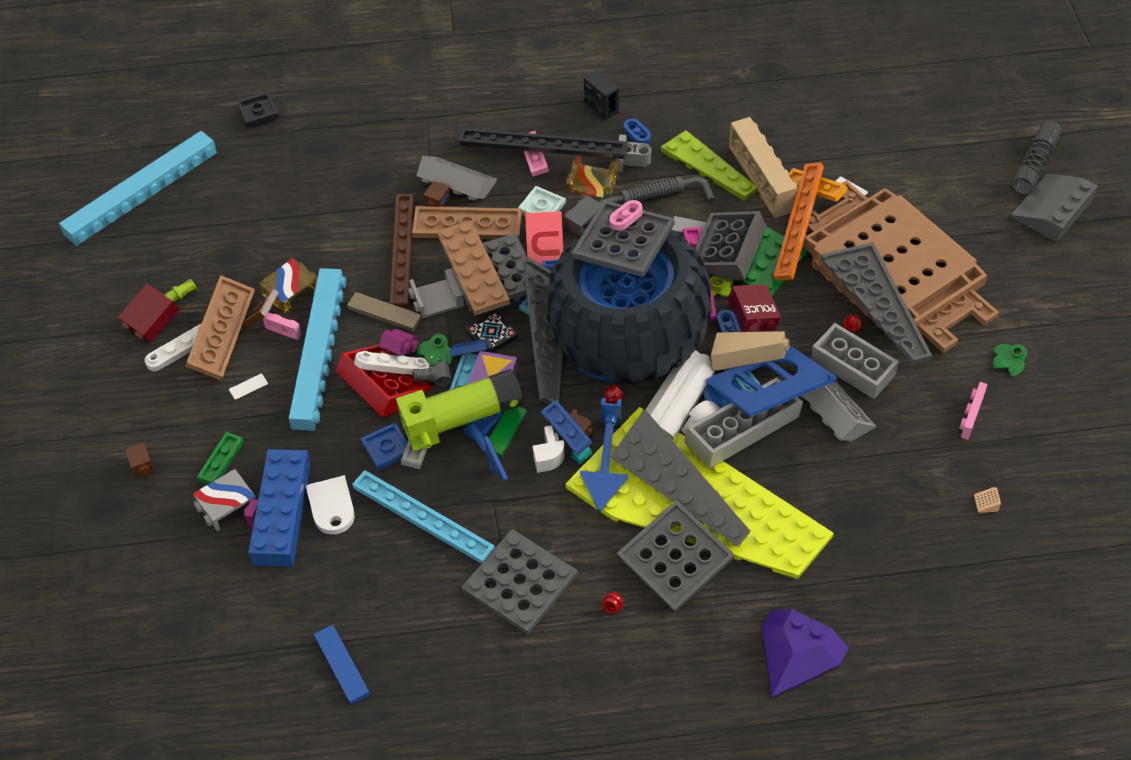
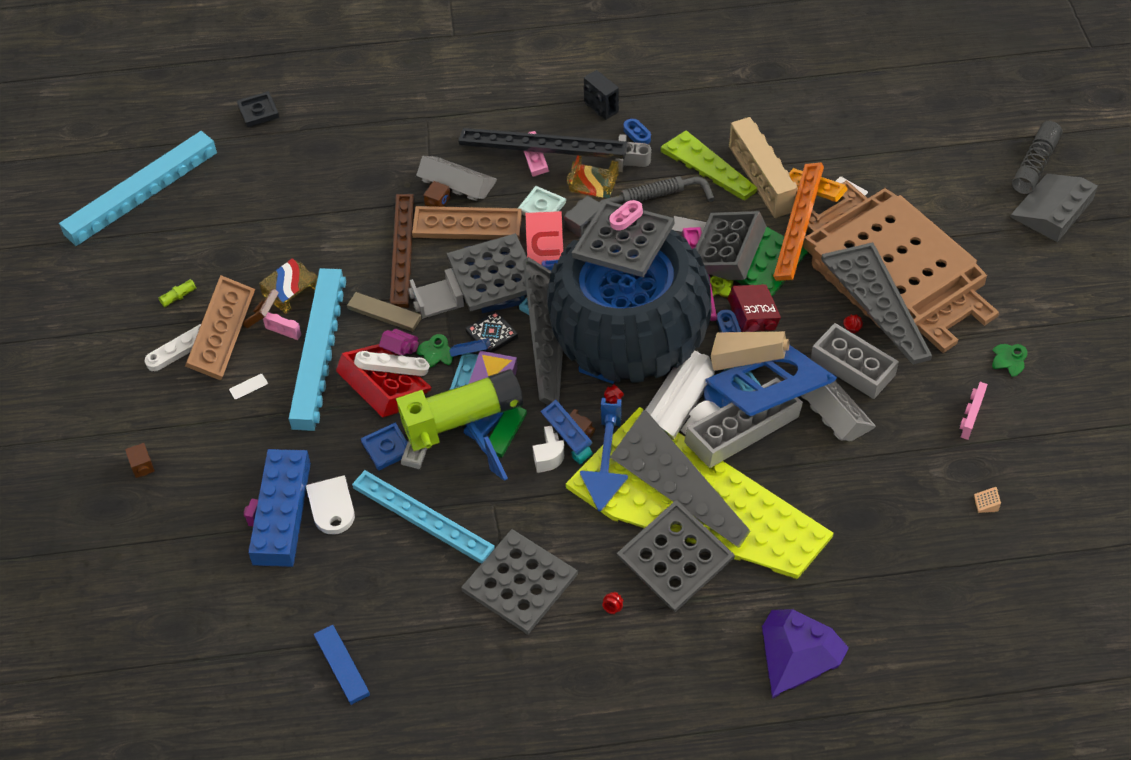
(148, 313): dark red brick -> none
(220, 458): green tile -> none
(222, 498): panel -> none
(437, 373): dark grey pin -> none
(473, 267): medium nougat plate -> none

